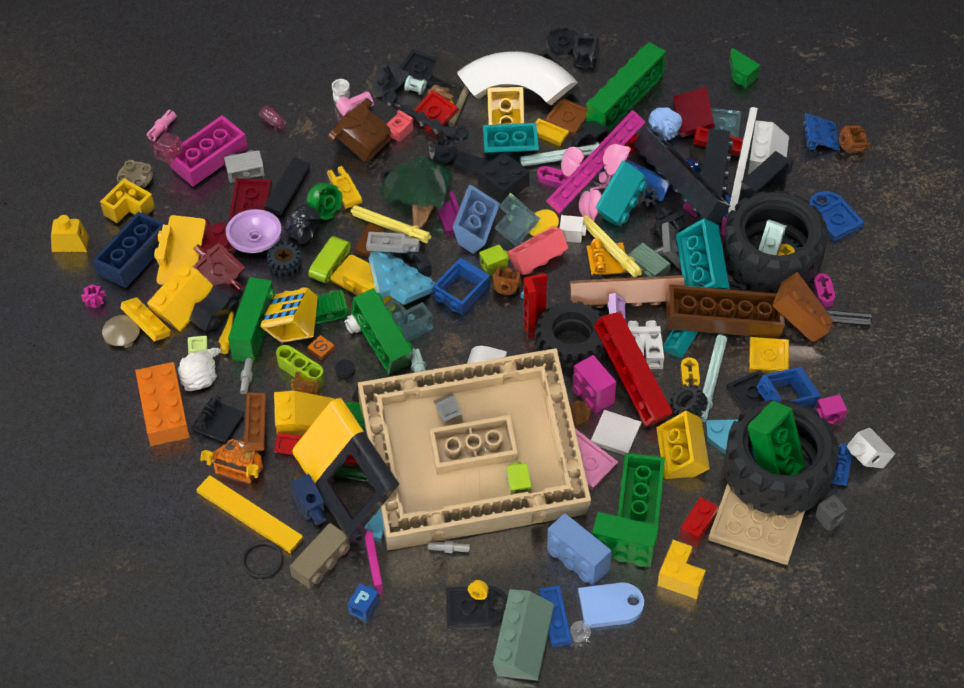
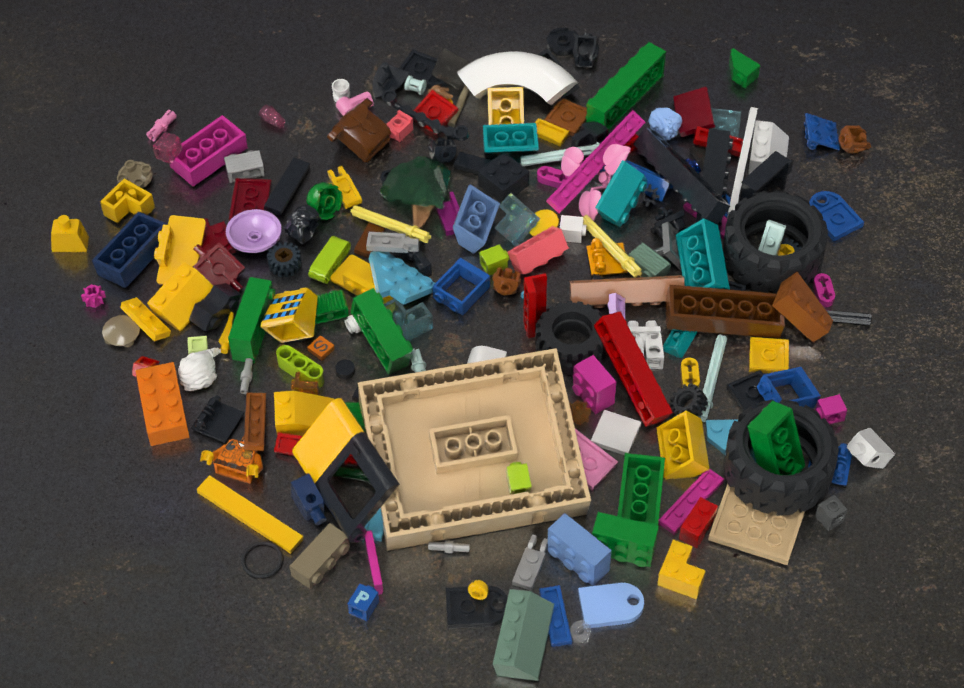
(143, 362): none -> red slope
(447, 407): brick -> none
(530, 565): none -> light grey hinge
(678, 512): none -> dark pink tile

